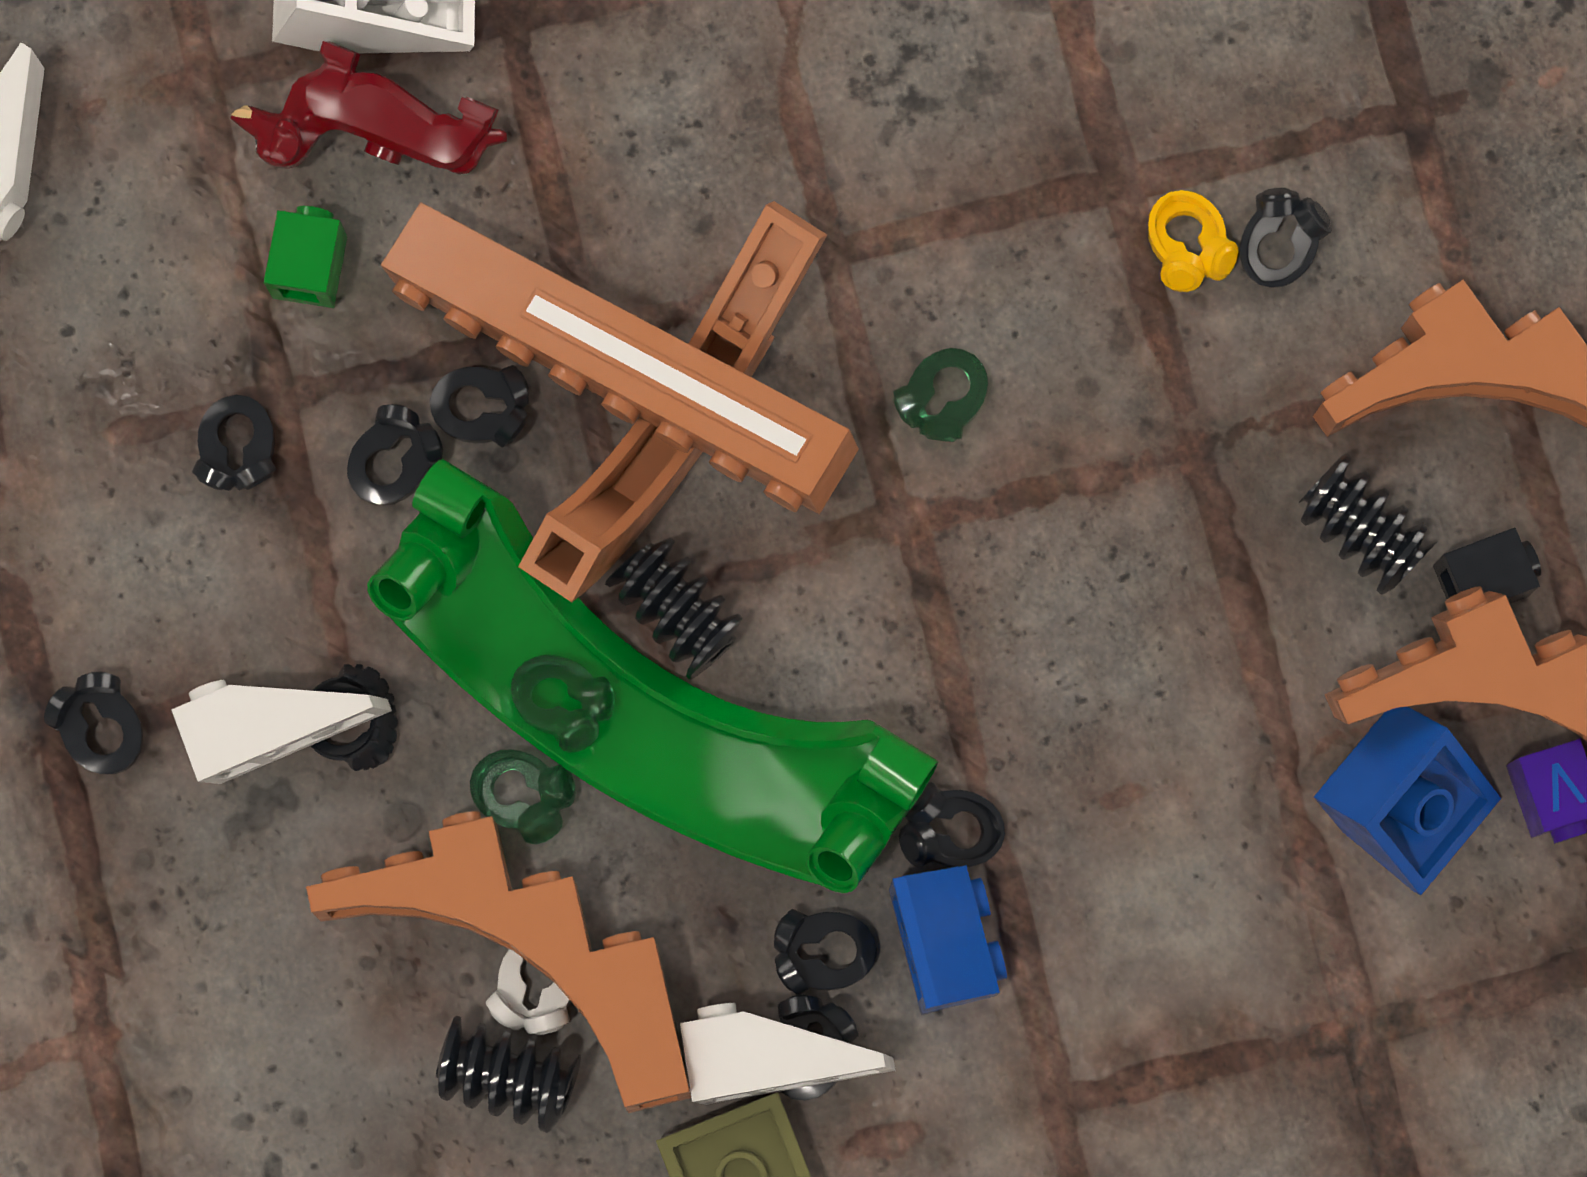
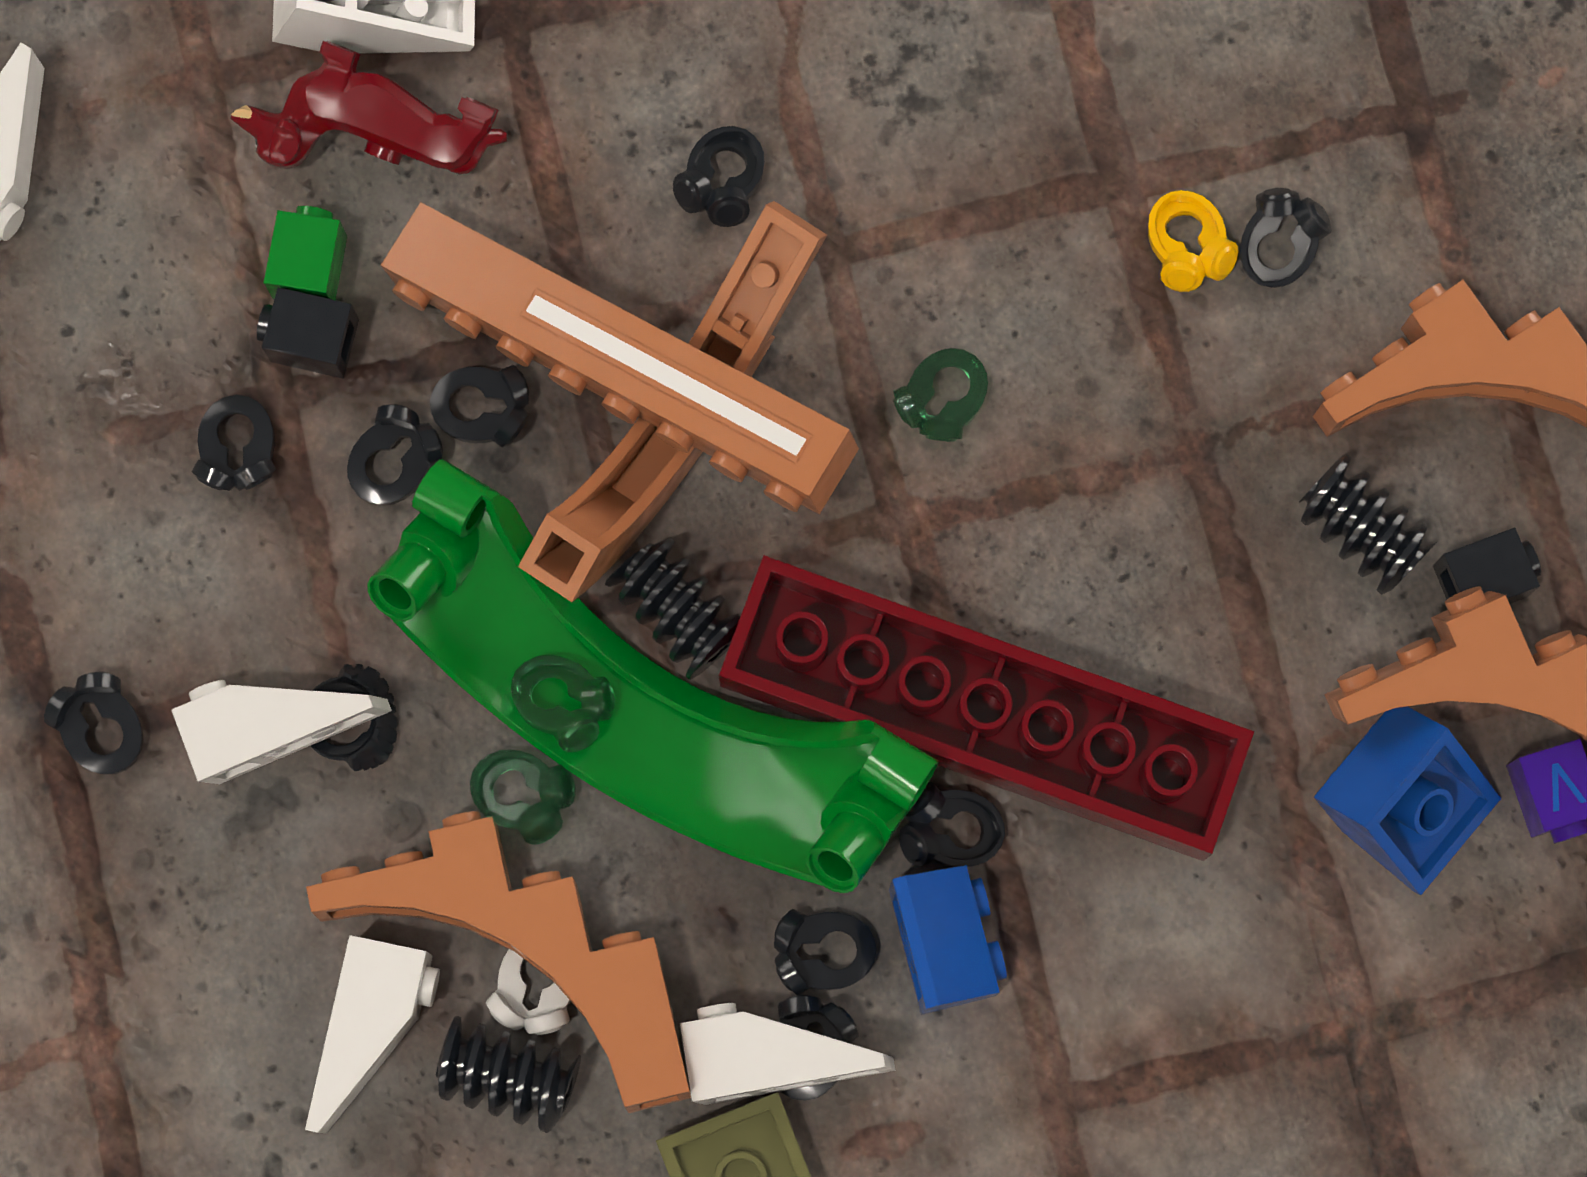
(308, 332): none -> black brick
(371, 1014): none -> white slope
(727, 204): none -> black piece
(988, 708): none -> dark red brick

